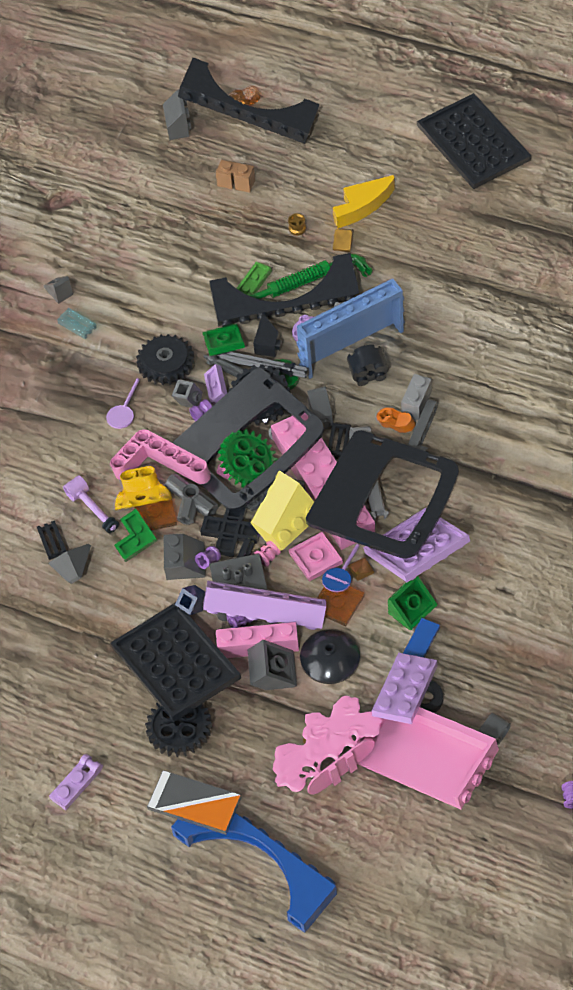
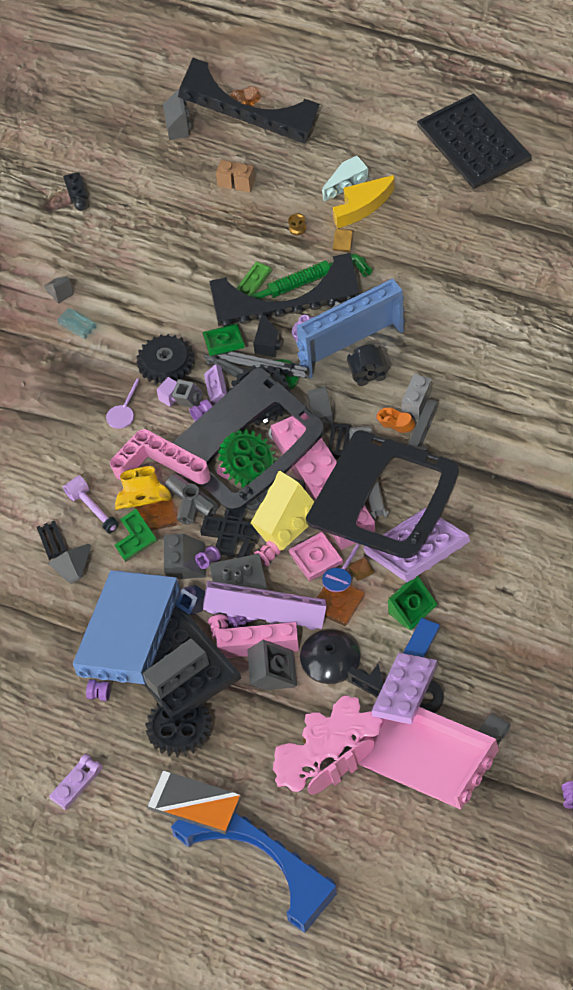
(76, 190): none -> black plate
(98, 690): none -> medium lavender wheel
(126, 627): none -> medium blue panel
(165, 391): none -> lavender plate
(175, 668): none -> dark grey brick
(216, 625): none -> bright pink bush
(348, 173): none -> light aqua slope
(370, 683): none -> black slope

